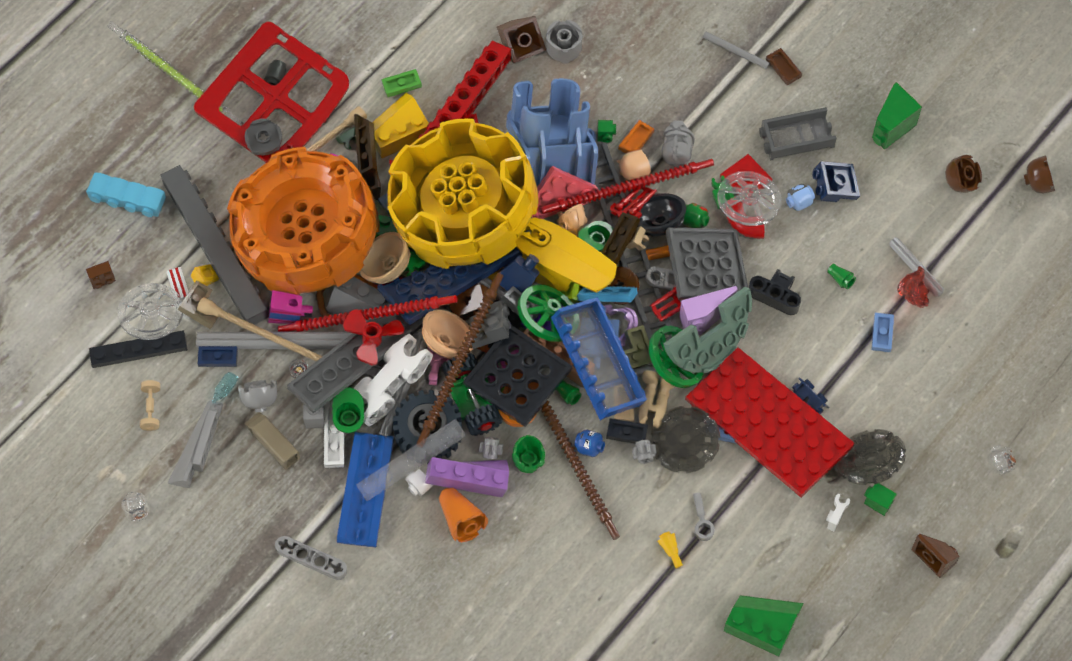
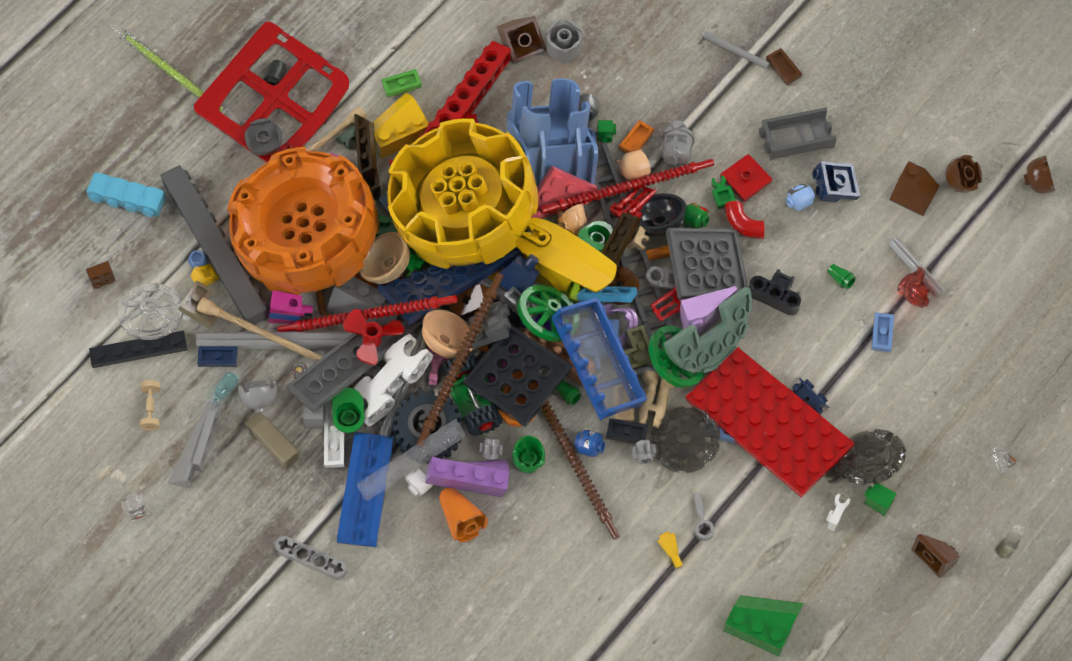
(177, 281): sticker -> none
(197, 258): none -> medium blue plate
(594, 104): none -> flat silver head
(749, 196): clear wheel -> none
(896, 117): green slope -> none
(914, 189): none -> reddish brown slope

